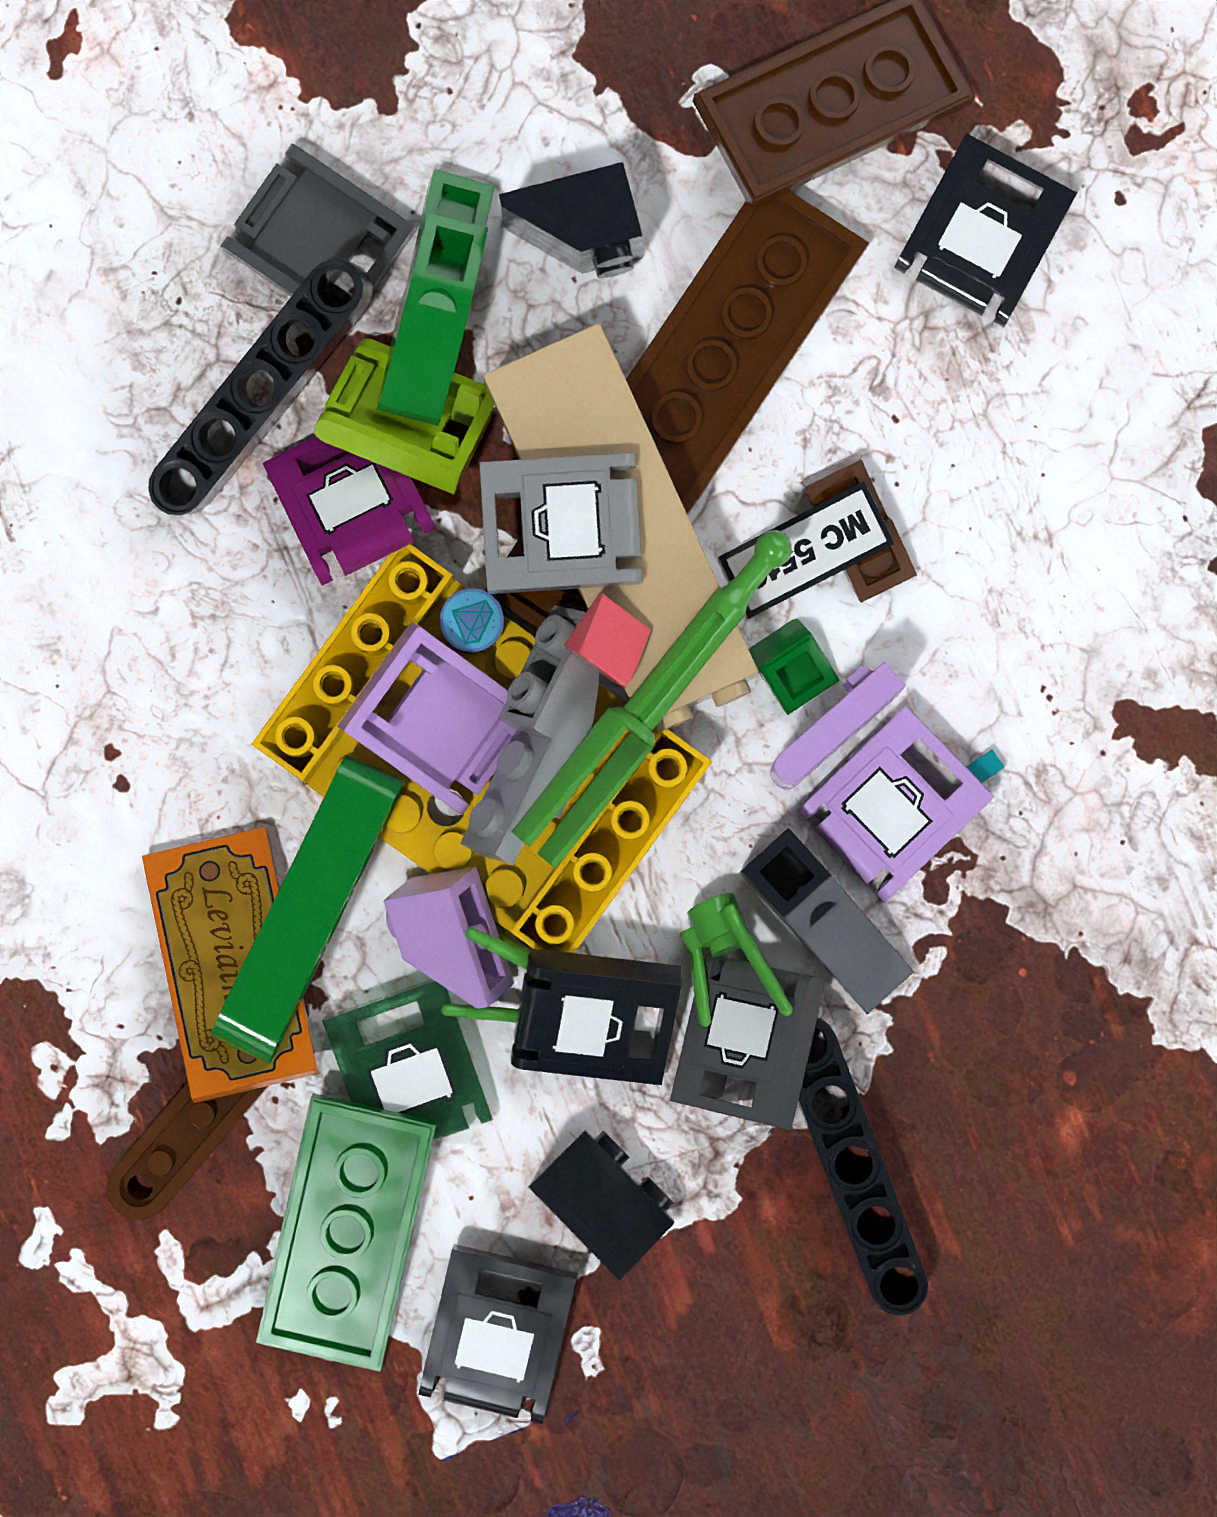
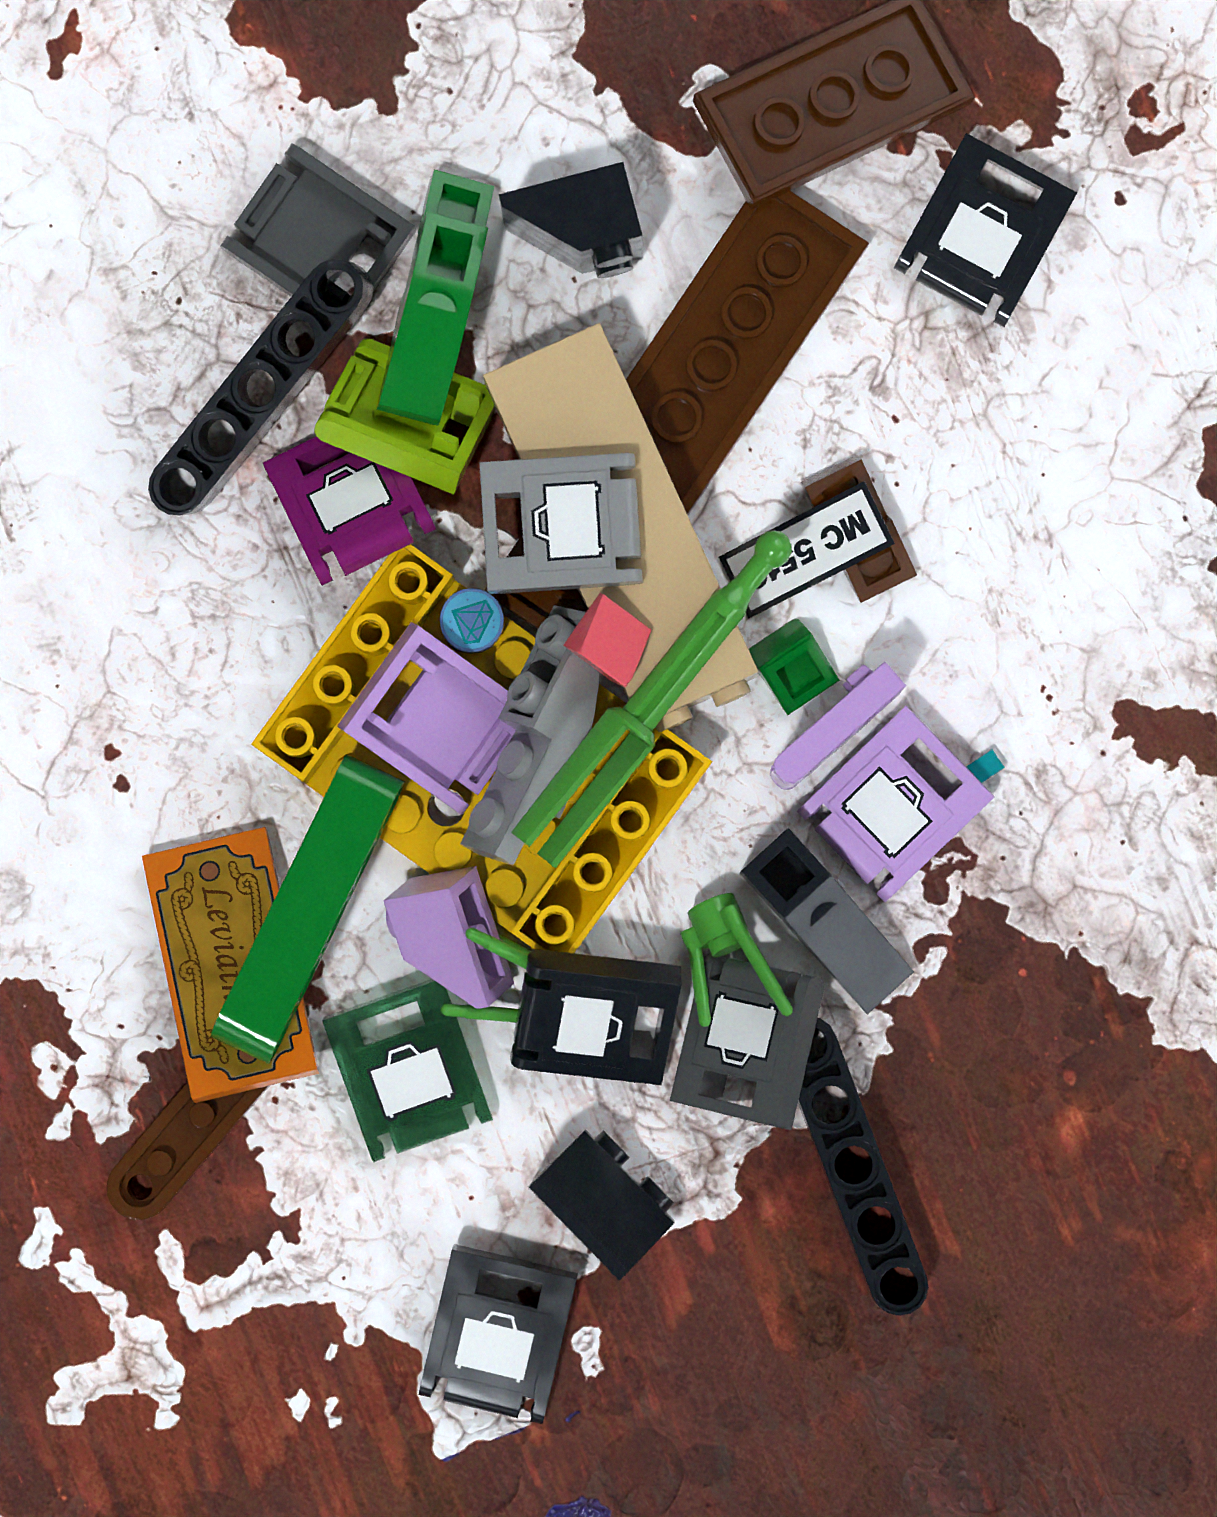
(346, 1232): tile -> none

